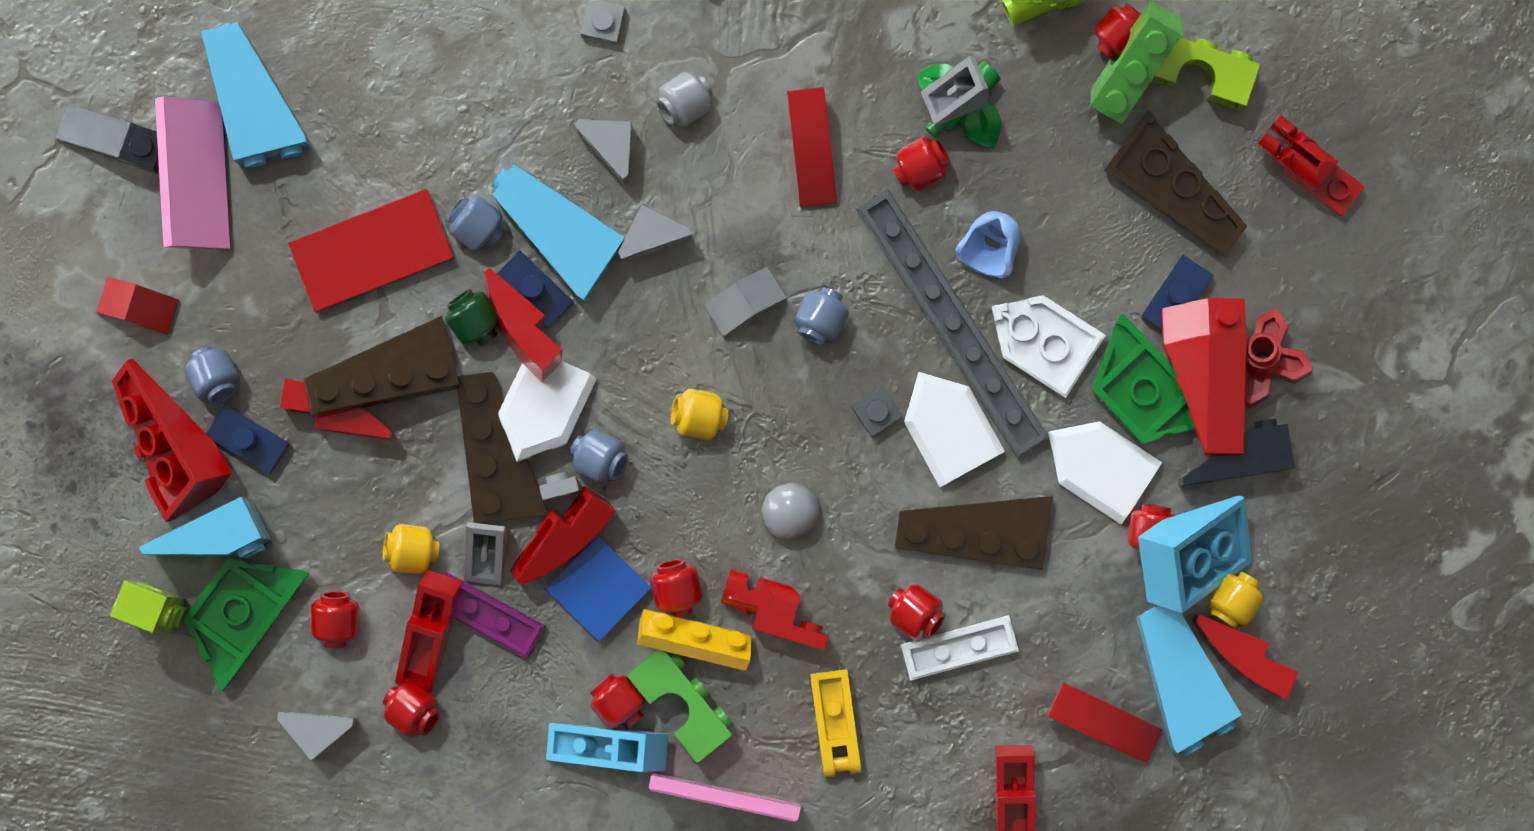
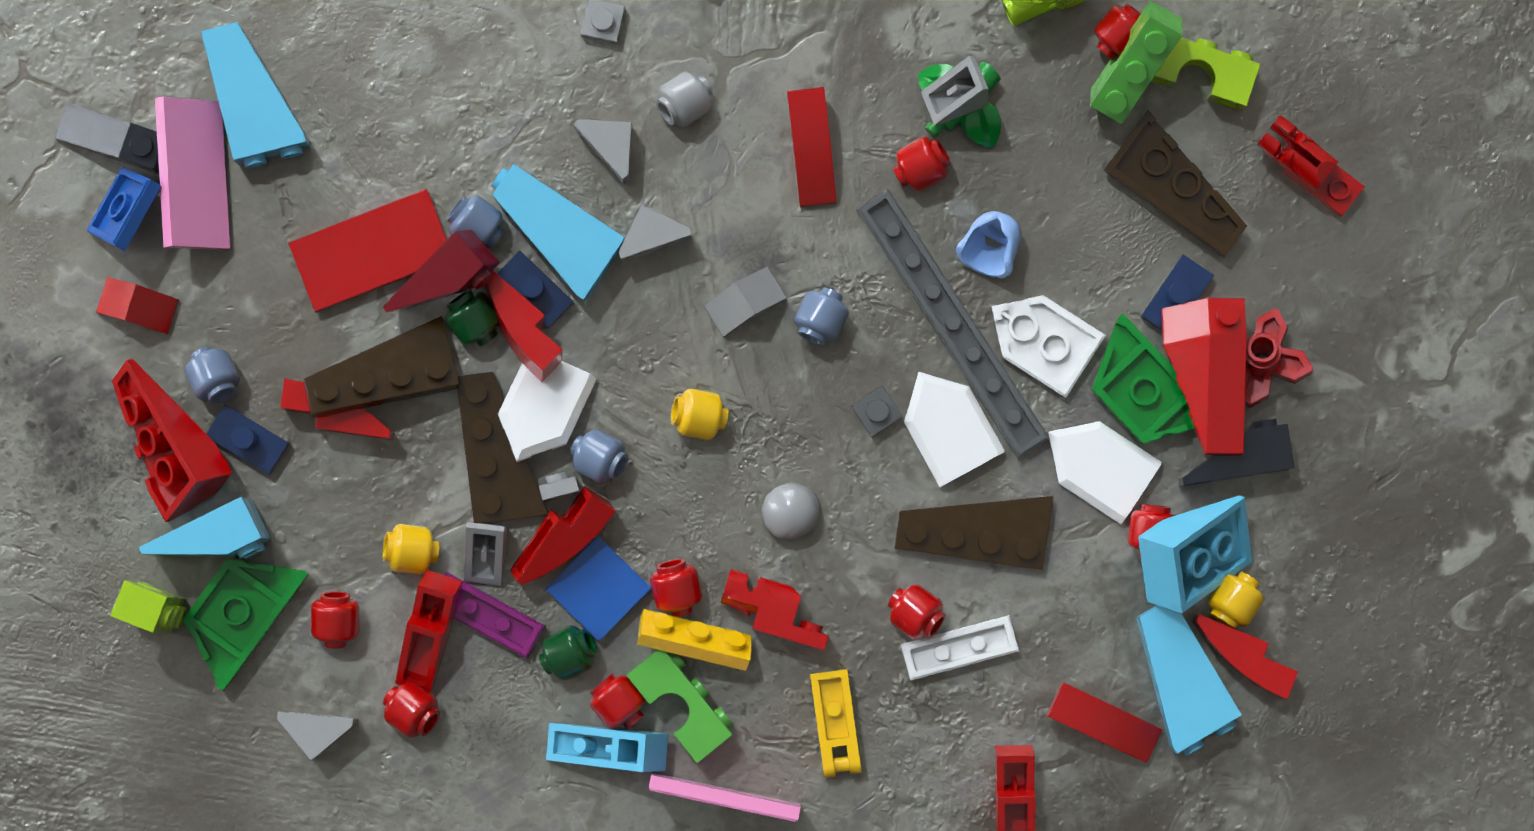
(123, 208): none -> blue tile
(454, 268): none -> dark red slope
(568, 652): none -> dark green head

